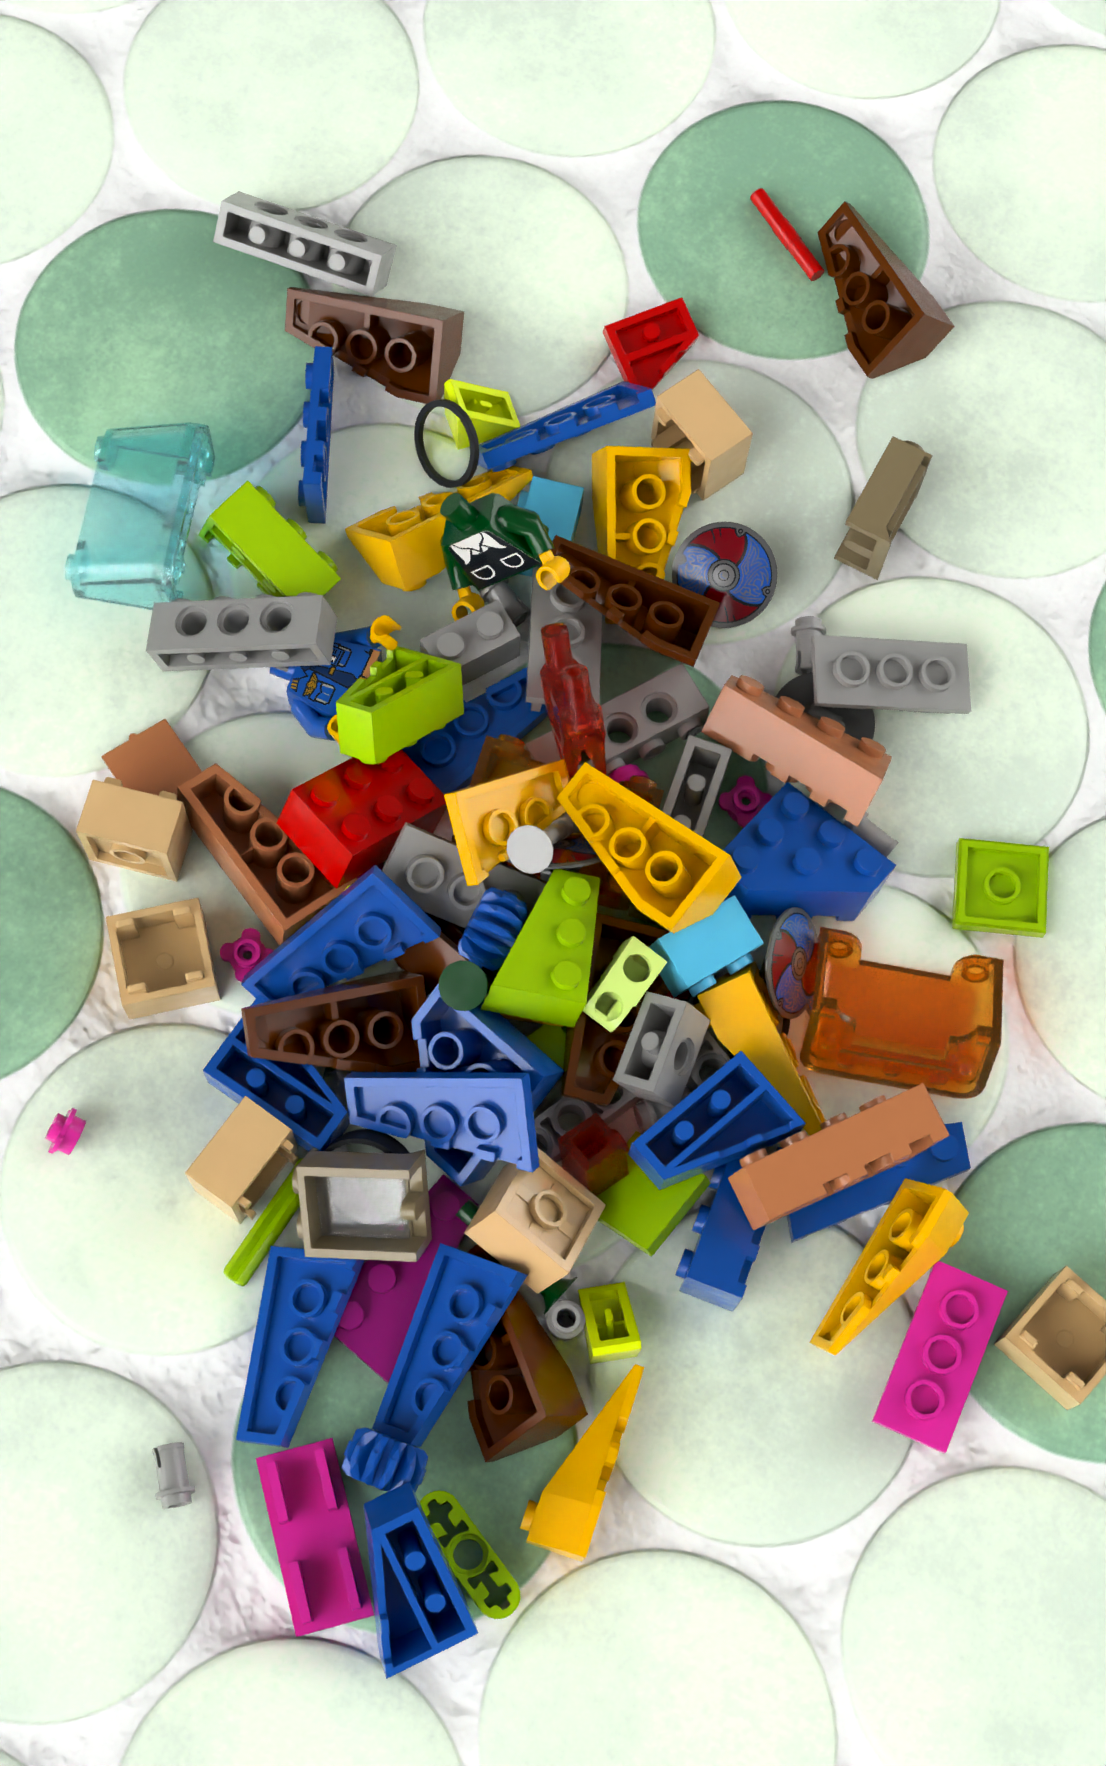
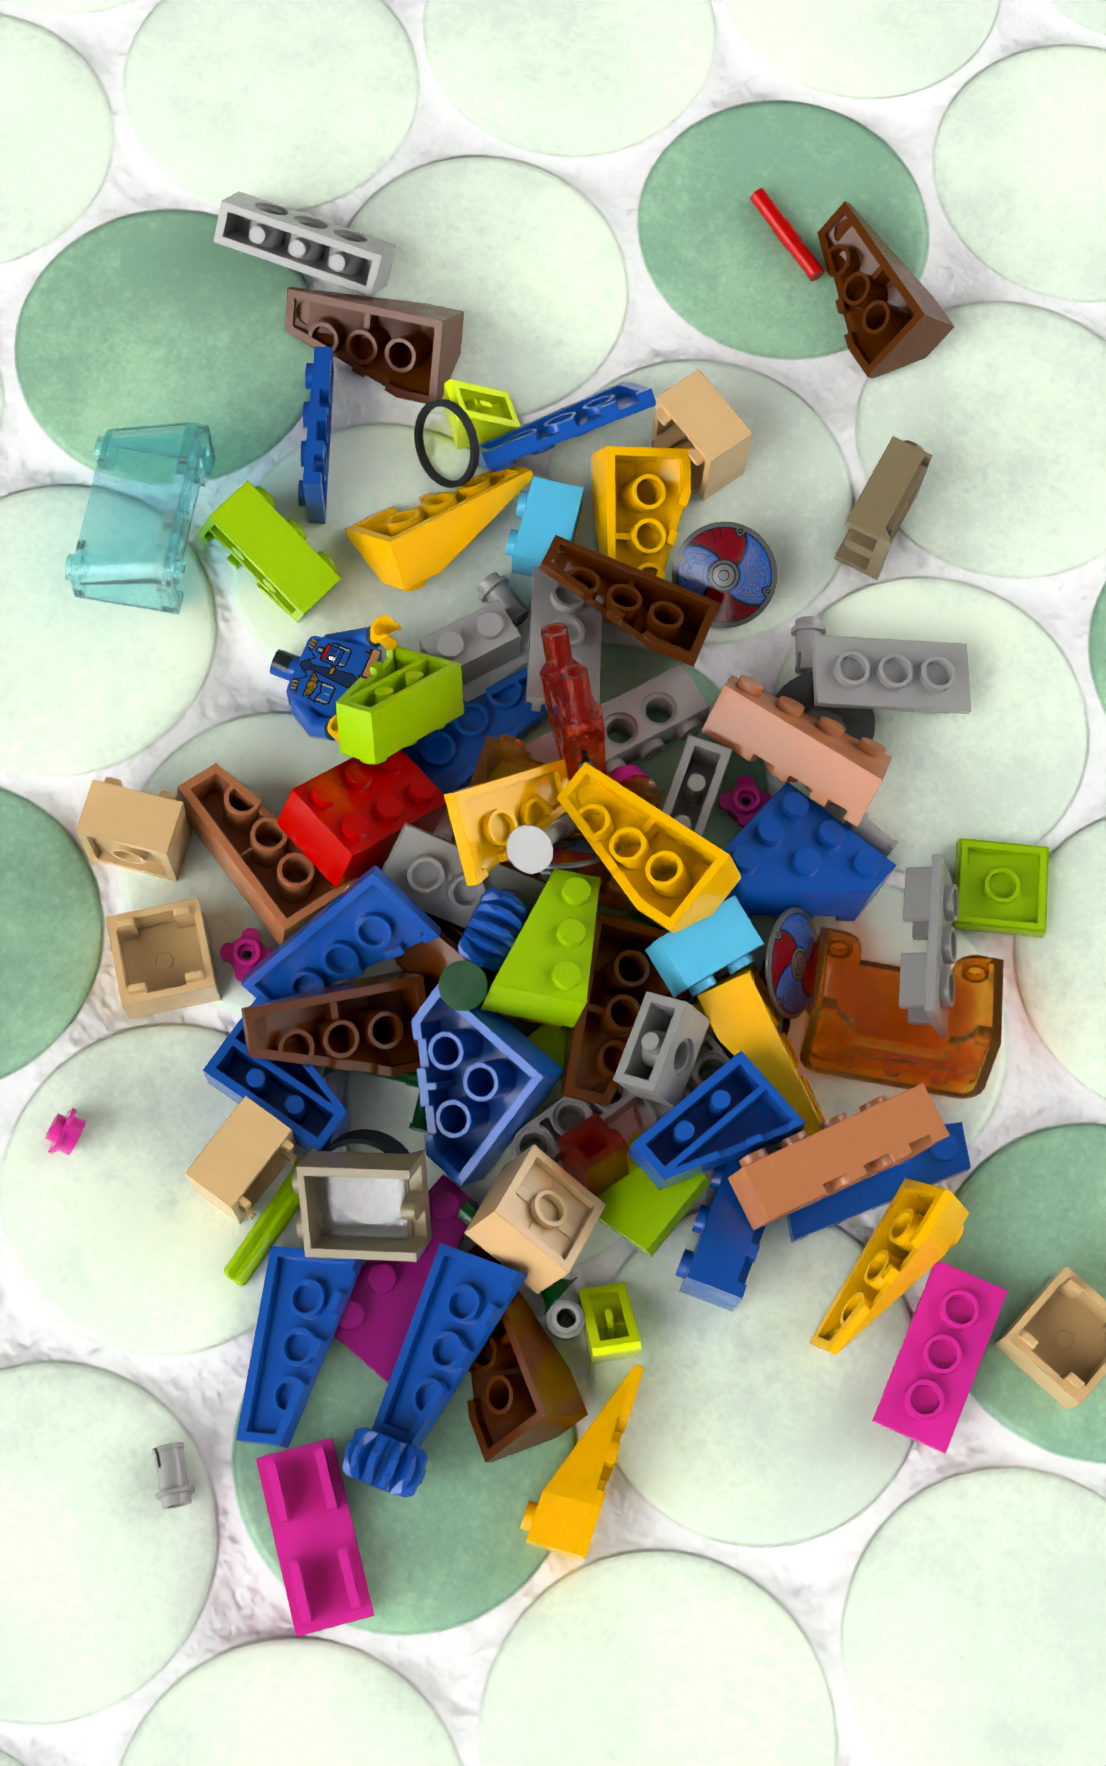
(152, 761): nougat piece -> none
(180, 646): light grey brick -> none
(413, 1587): blue wedge -> none
(451, 1109): wing -> none
(492, 543): torso -> none
(500, 1577): lime beam -> none
(623, 983): yellowish green leg -> none
(651, 342): red wing -> none
(927, 977): none -> light grey brick

